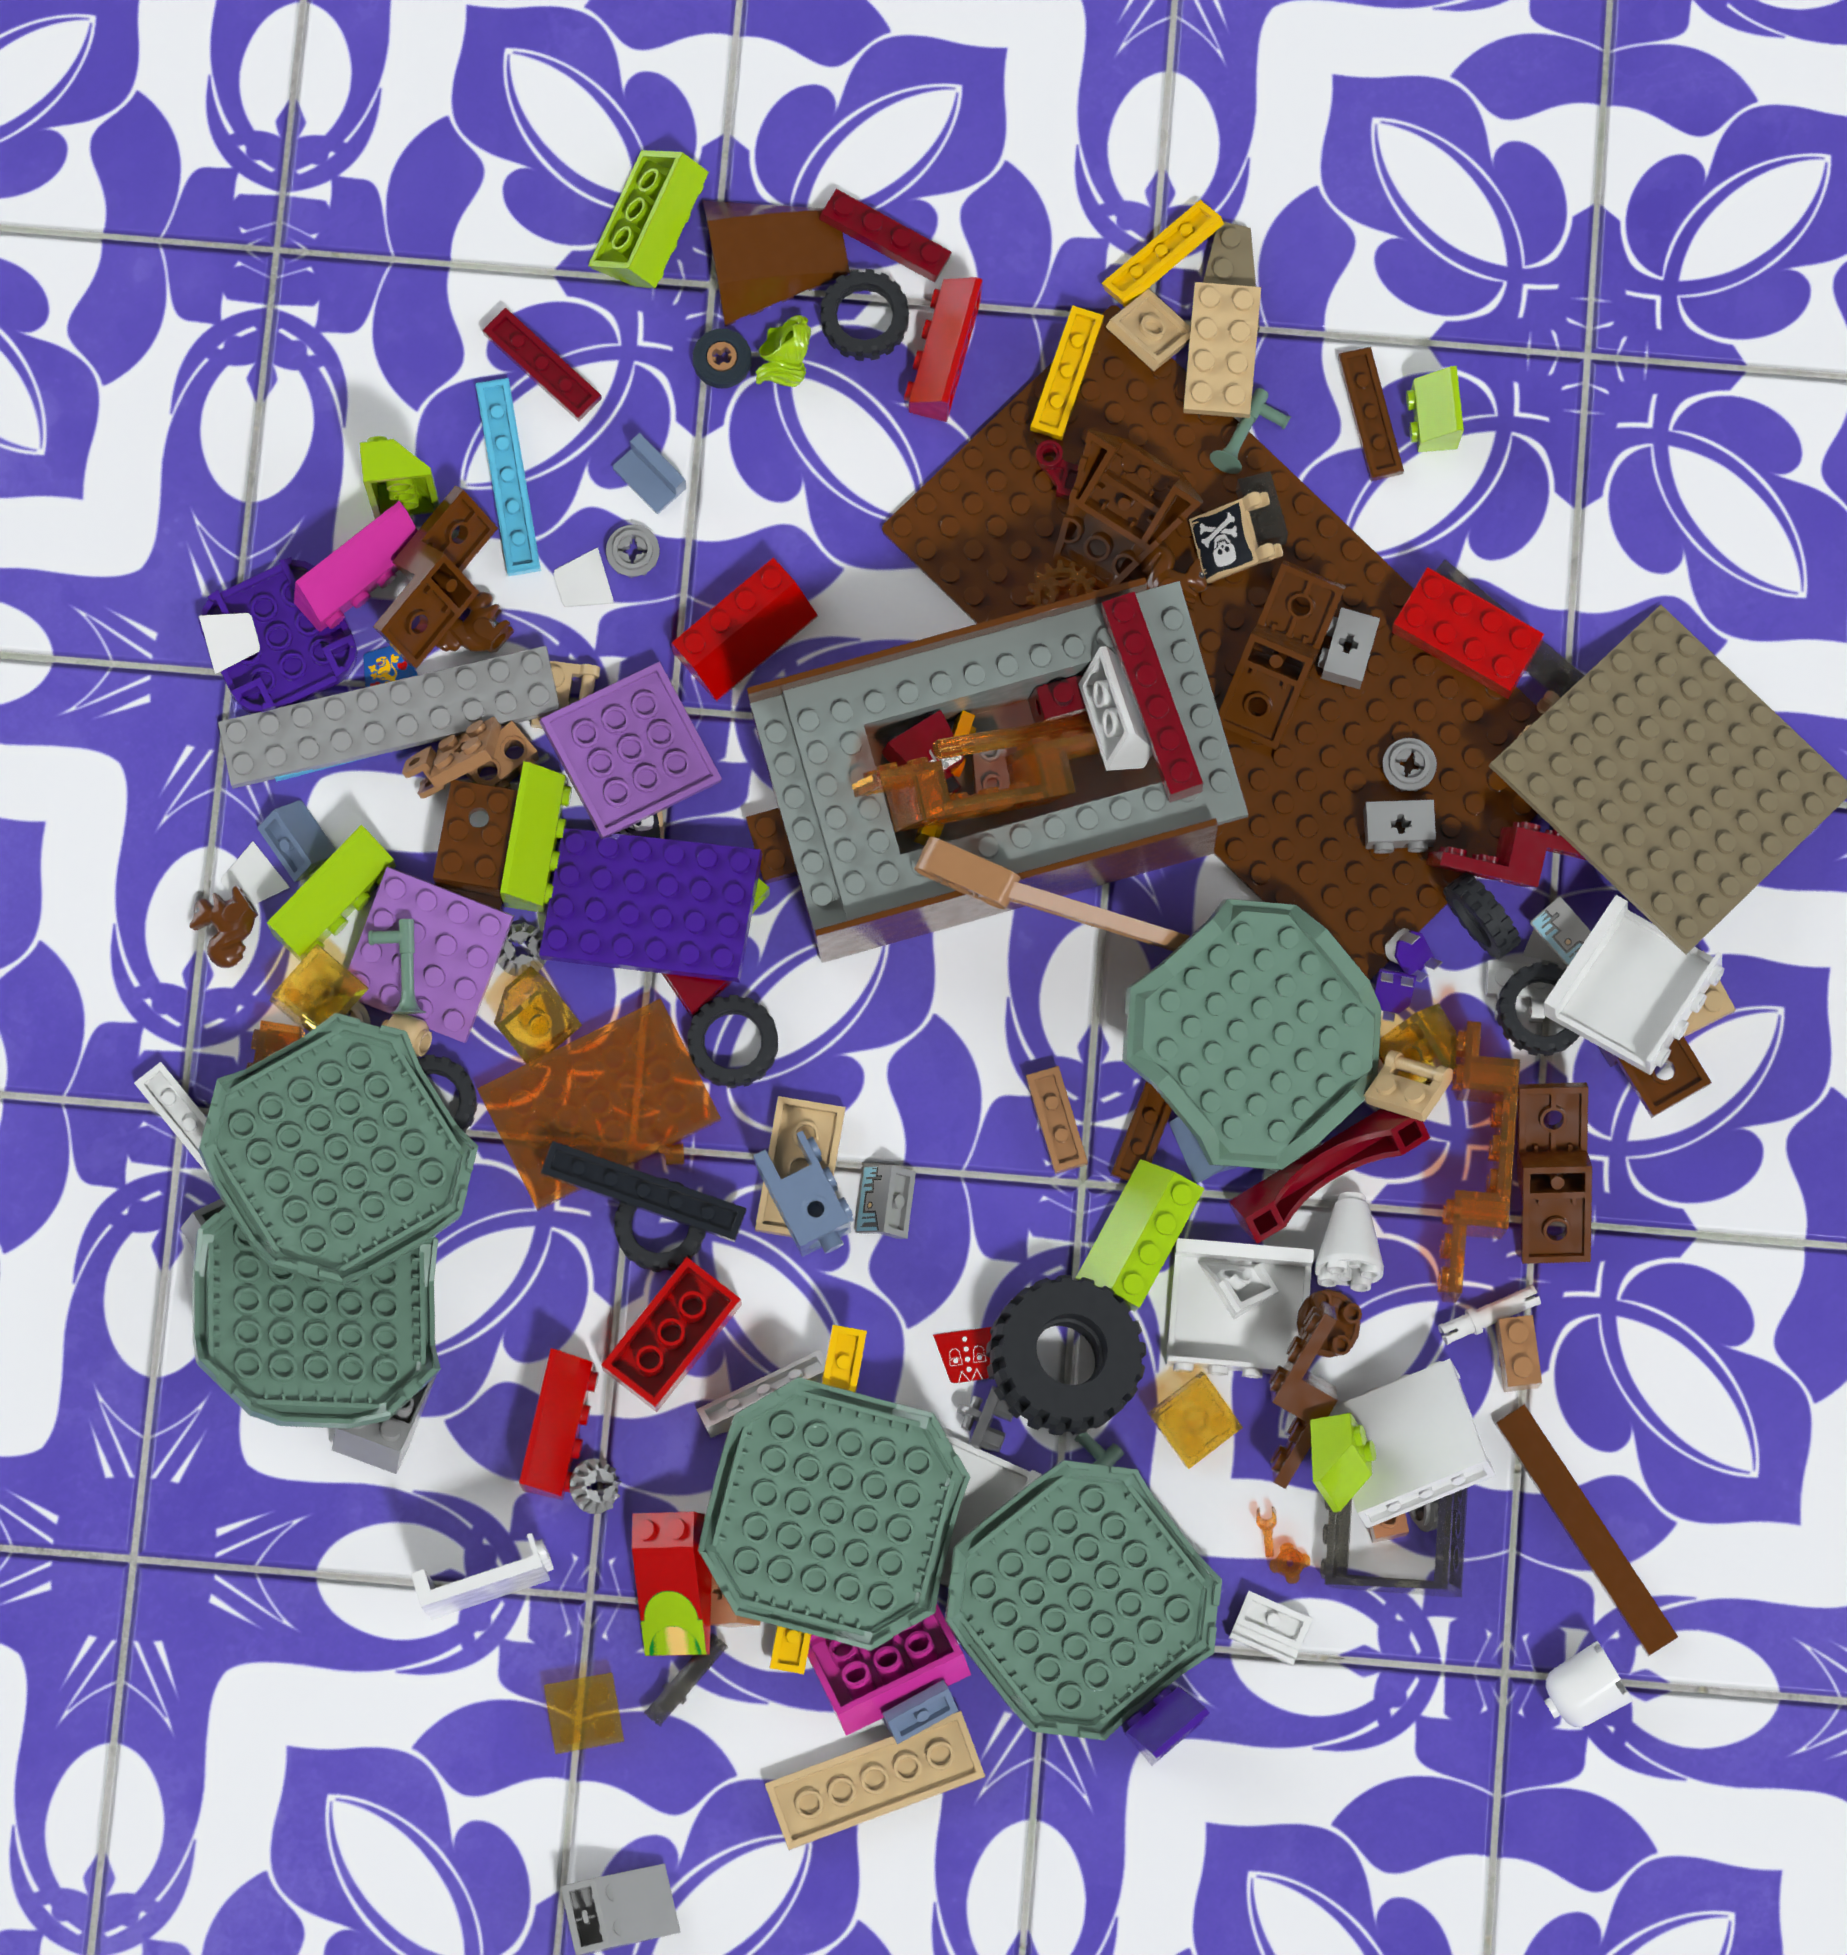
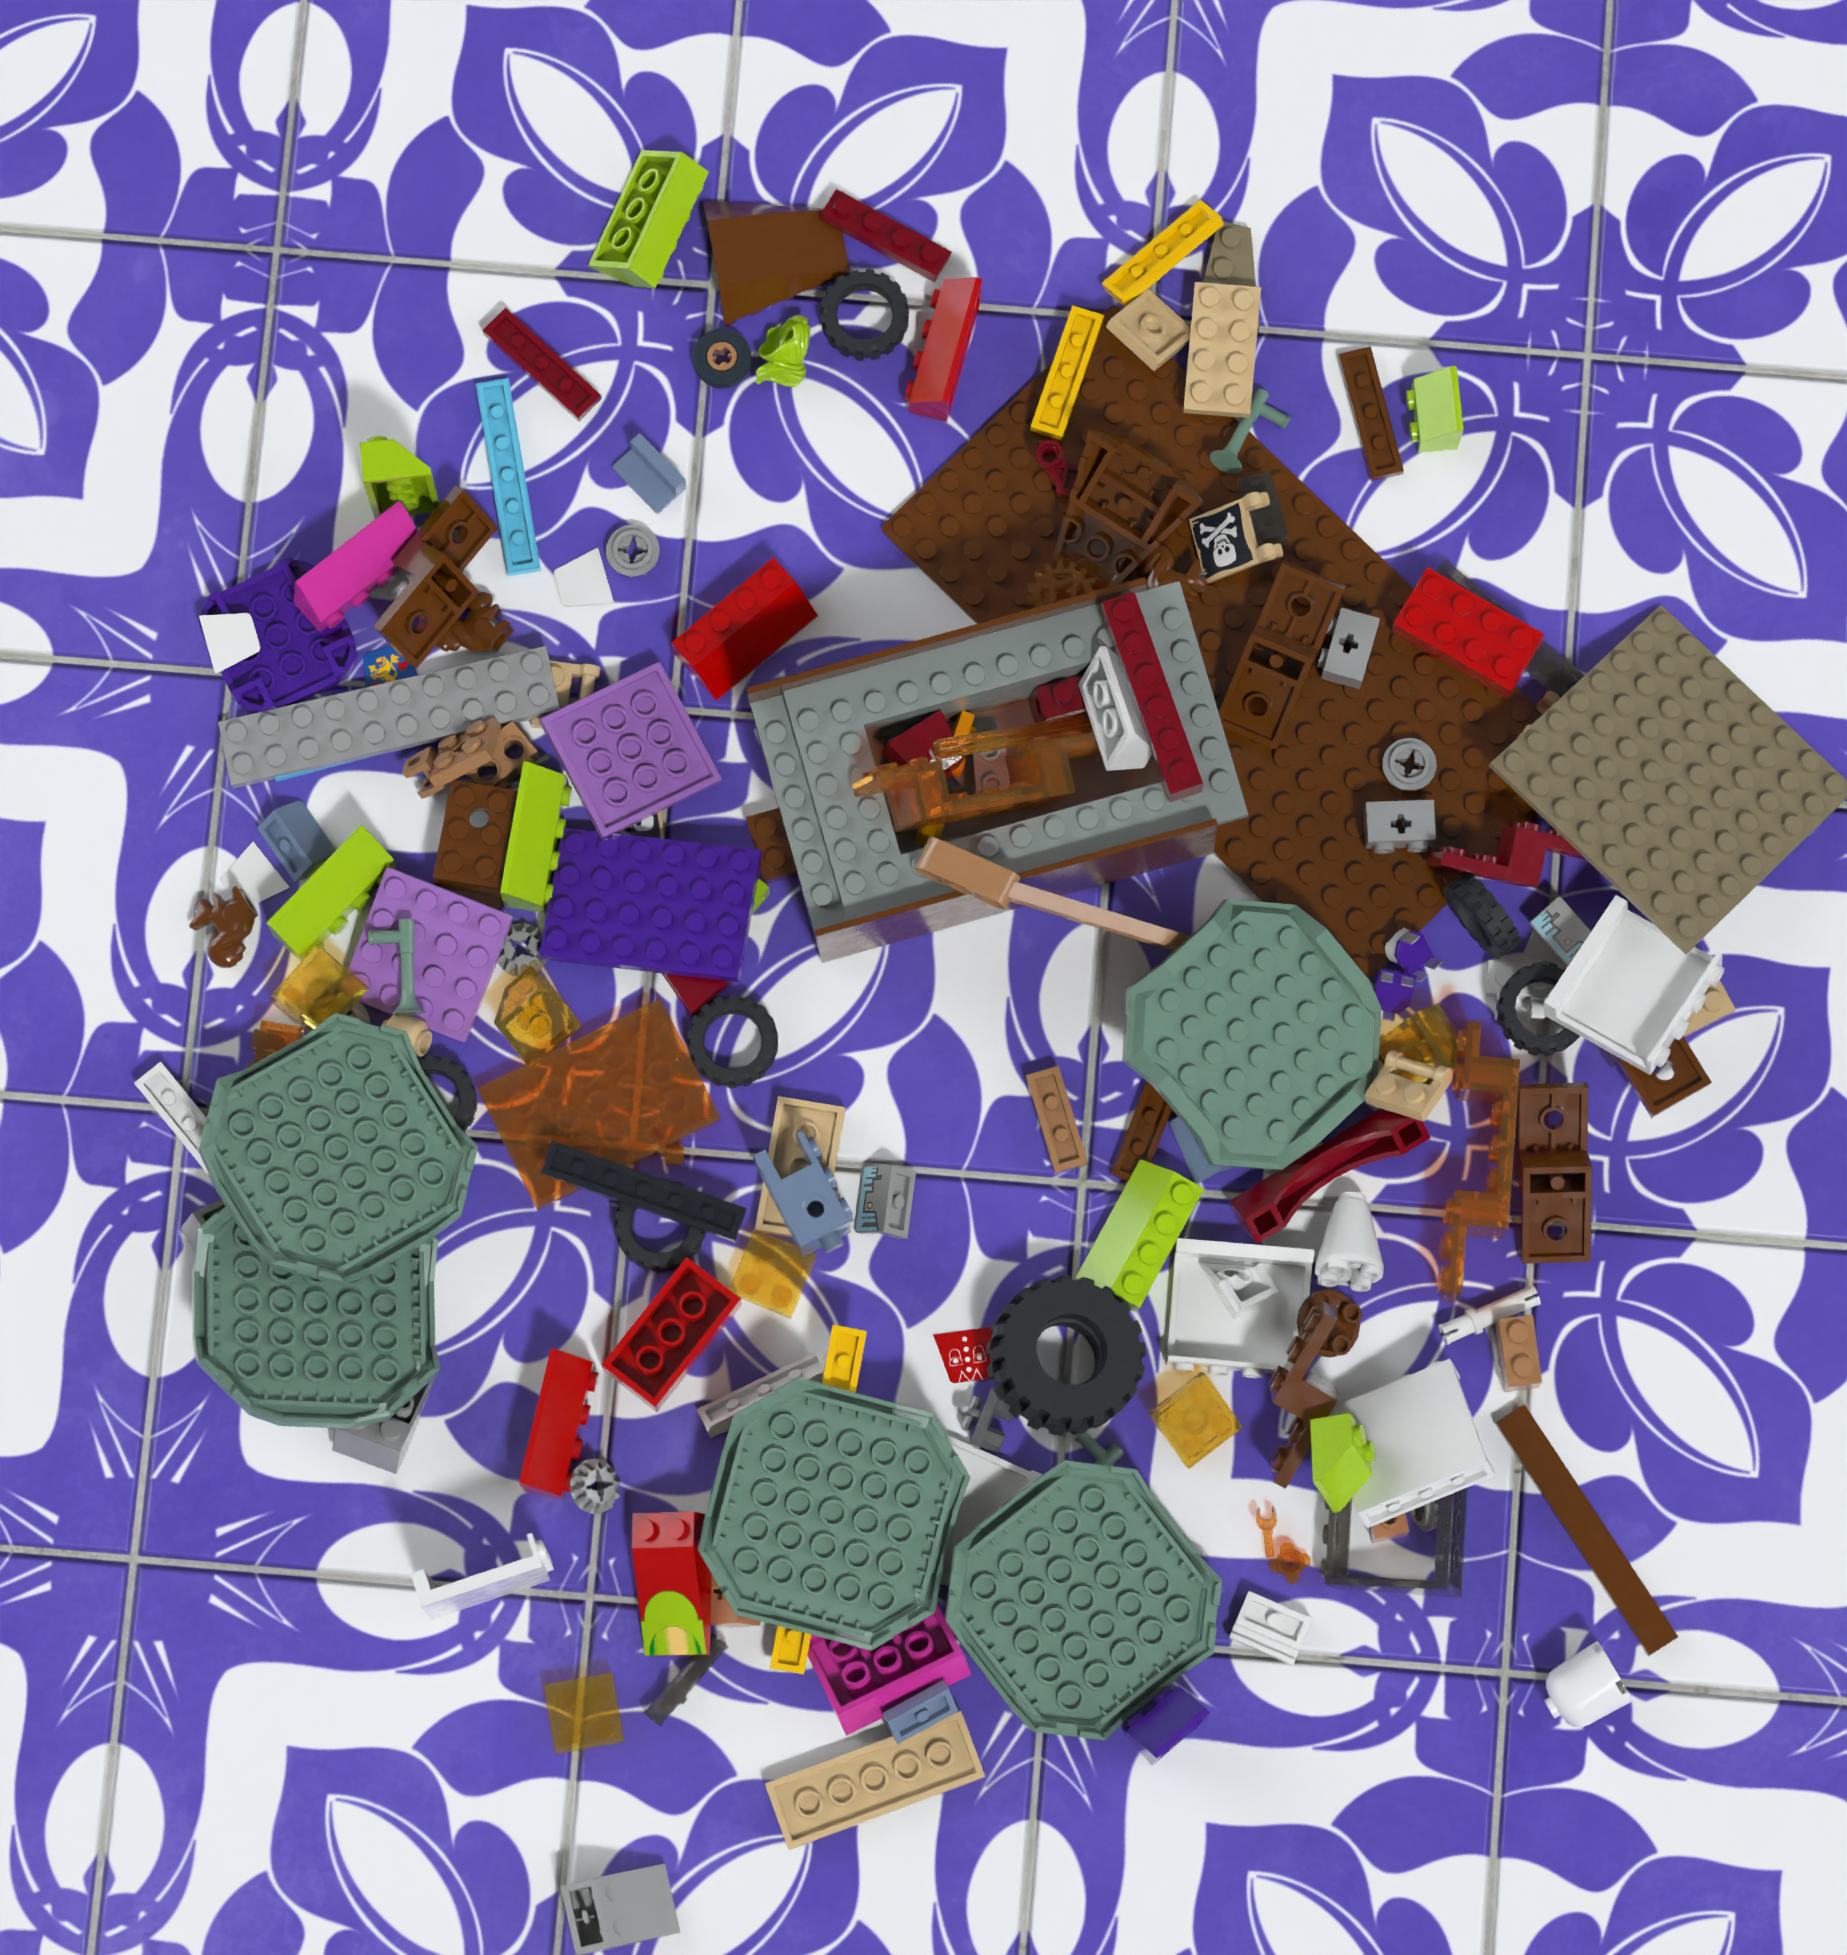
(772, 1274): none -> clear yellow plate

